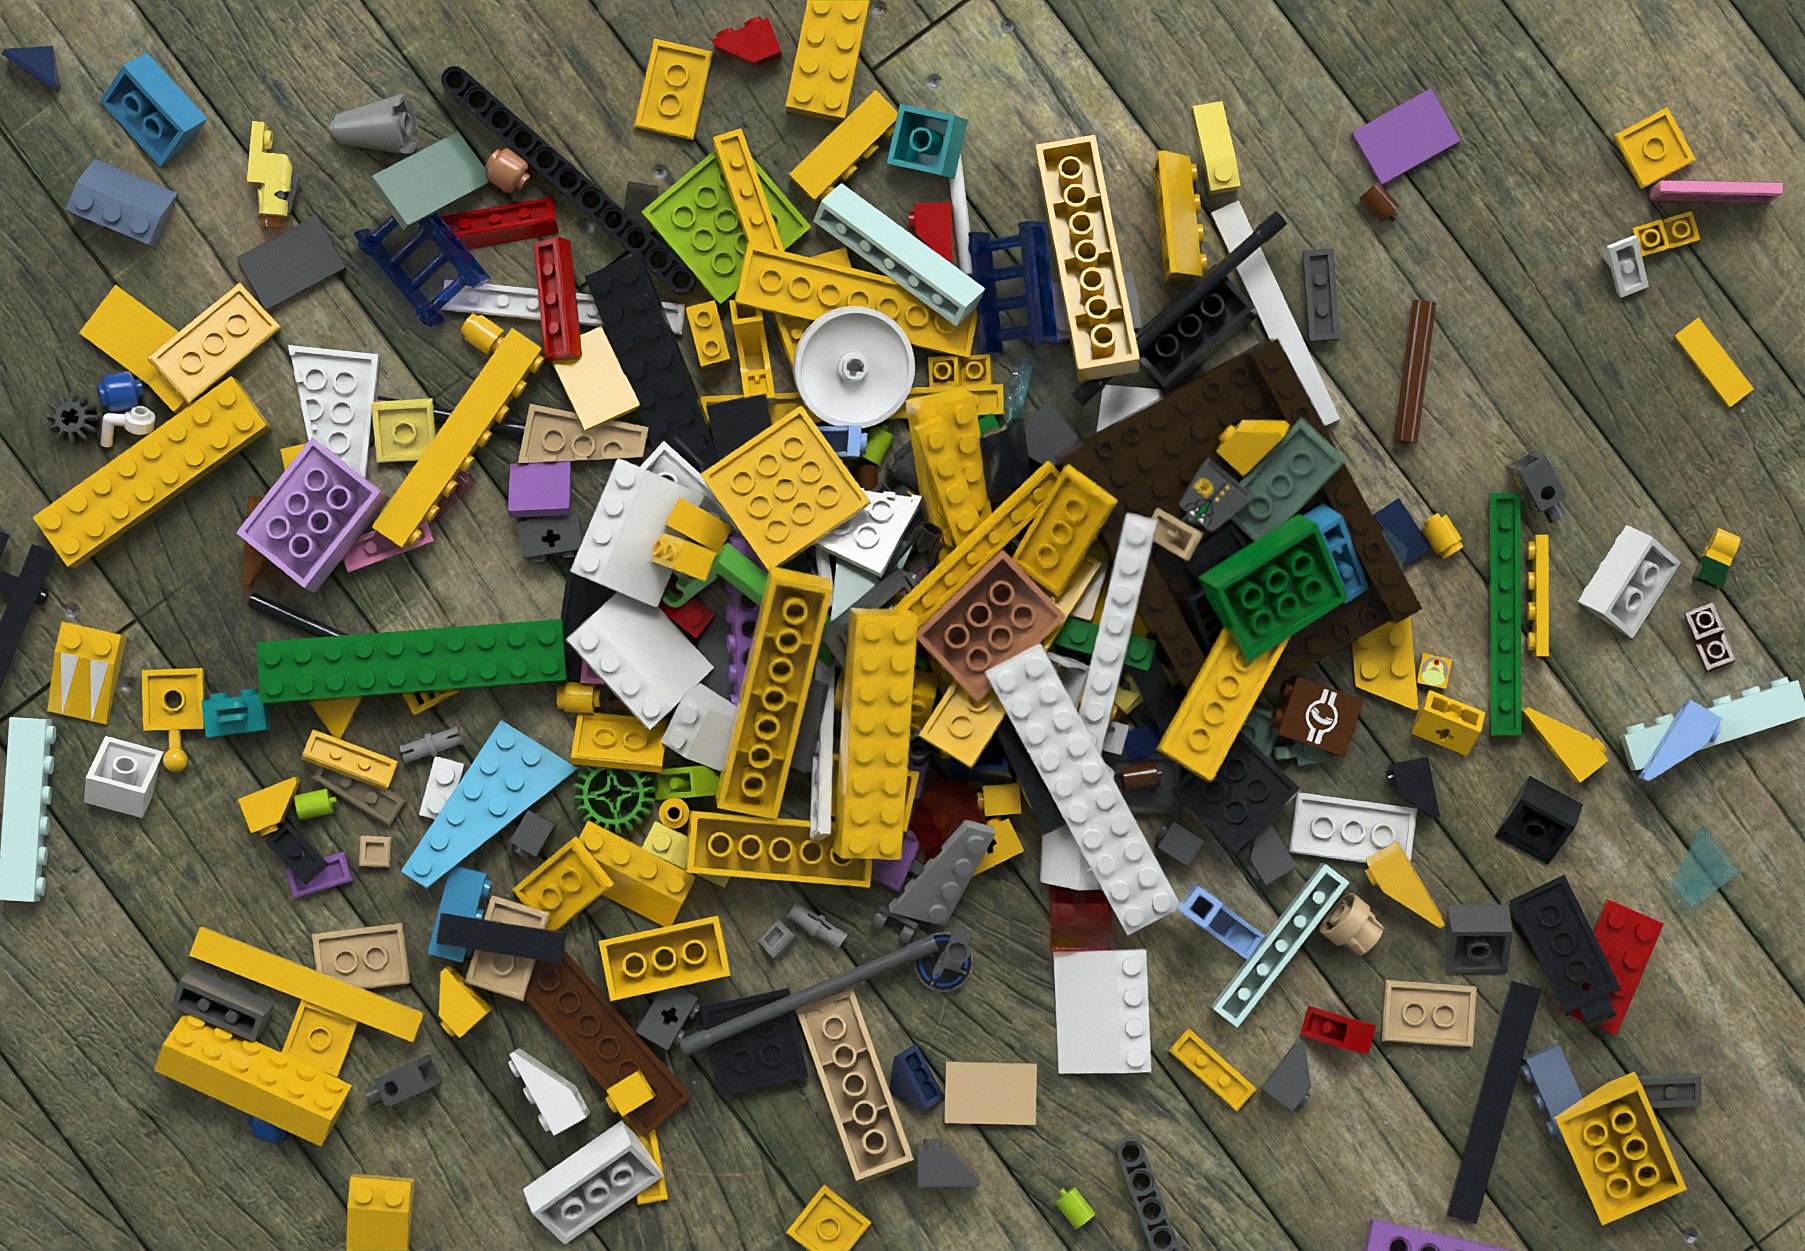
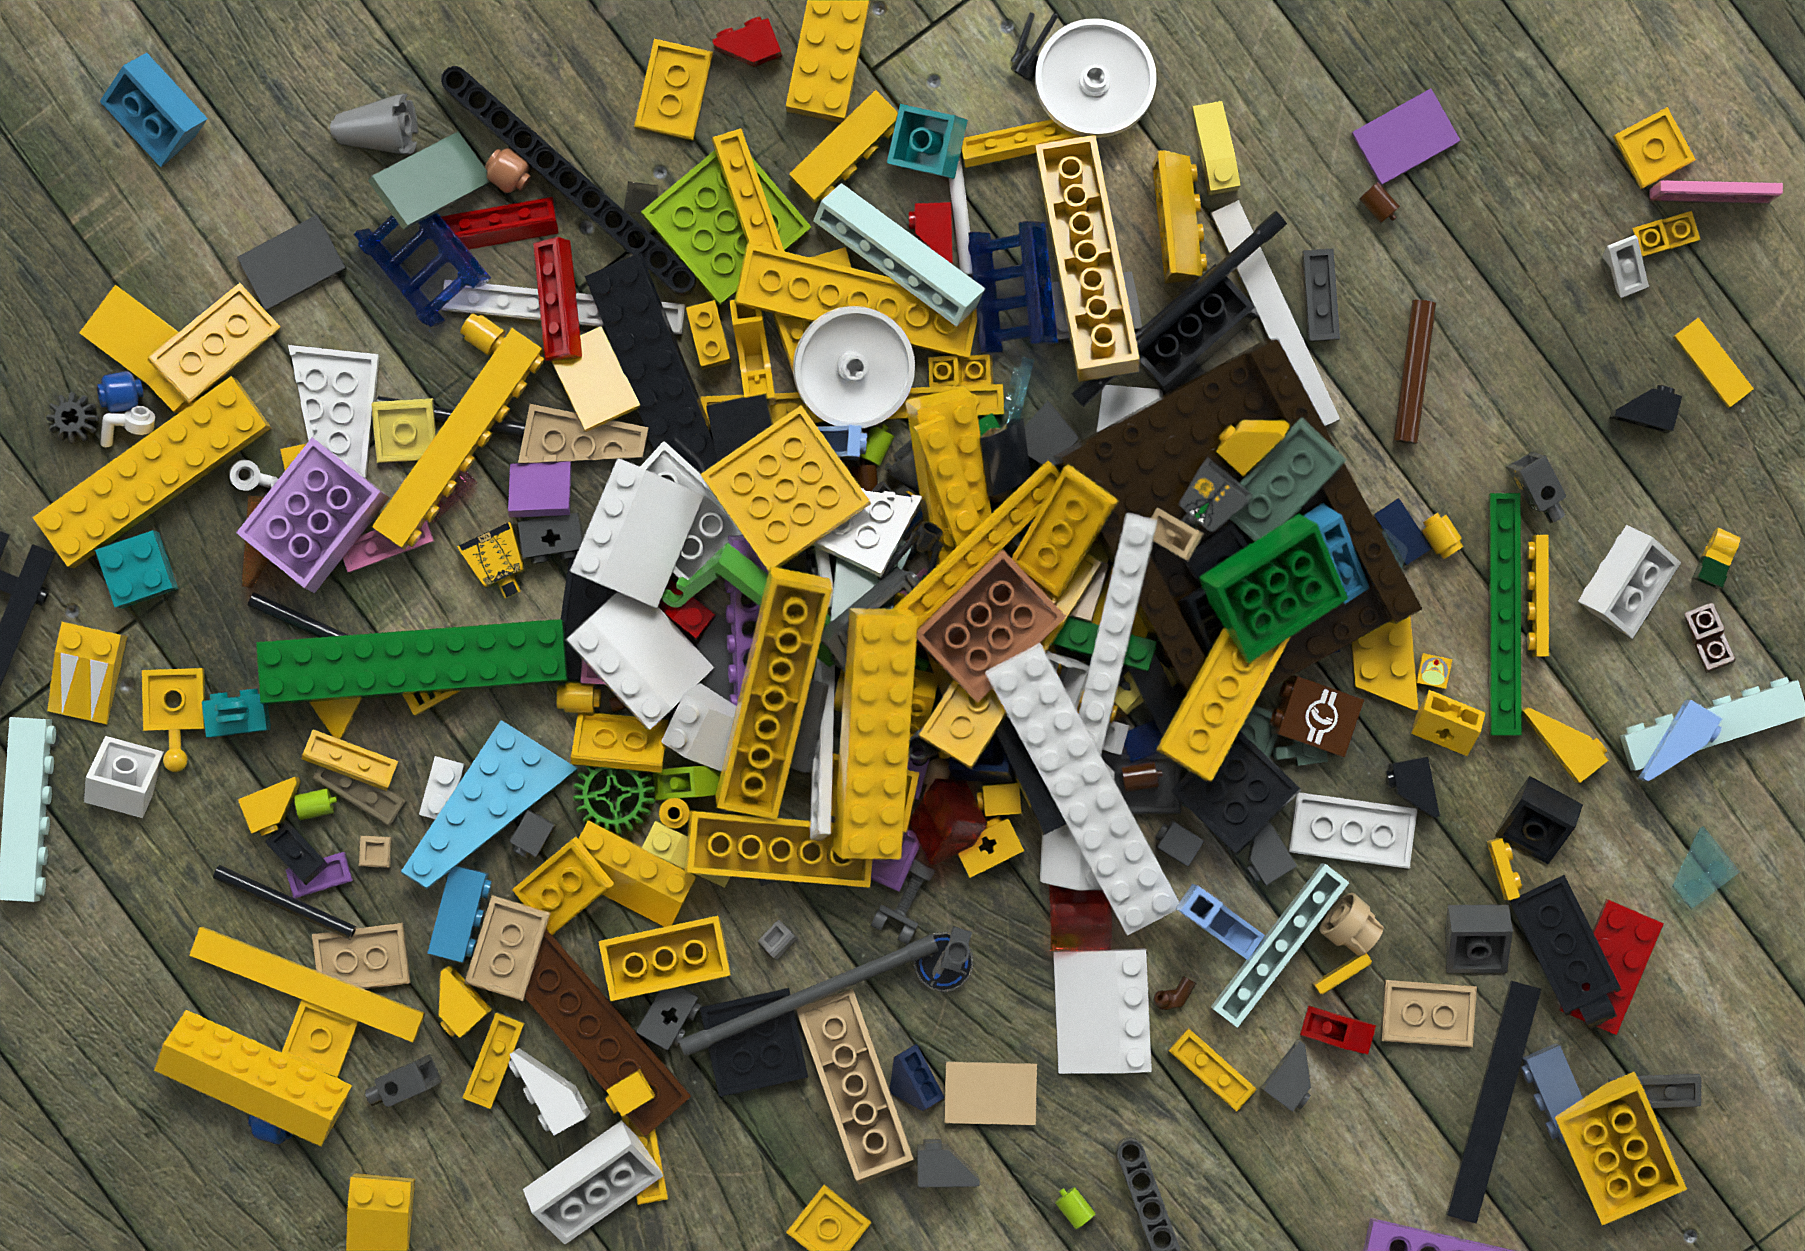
(36, 61): dark blue slope -> none
(122, 203): sand blue slope -> none
(136, 569): none -> teal brick
(222, 1004): dark grey brick -> none
(255, 477): none -> white plate
(275, 177): light yellow plate -> none
(284, 902): none -> black piece
(431, 744): light grey pin -> none
(493, 1060): none -> yellow plate
(496, 558): none -> yellow torso
(501, 937): black slope -> none
(683, 556): yellow brick -> none
(698, 525): yellow slope -> none
(816, 925): light grey pin -> none
(936, 769): none -> tan cylinder
(945, 878): light grey wing -> none
(1011, 142): none -> yellow plate
(1026, 63): none -> black plant
(1095, 78): none -> white dish
(1176, 997): none -> reddish brown arm
(1342, 973): none -> yellow tile
(1400, 881): yellow slope -> none
(1508, 880): none -> yellow plate
(1653, 409): none -> black slope

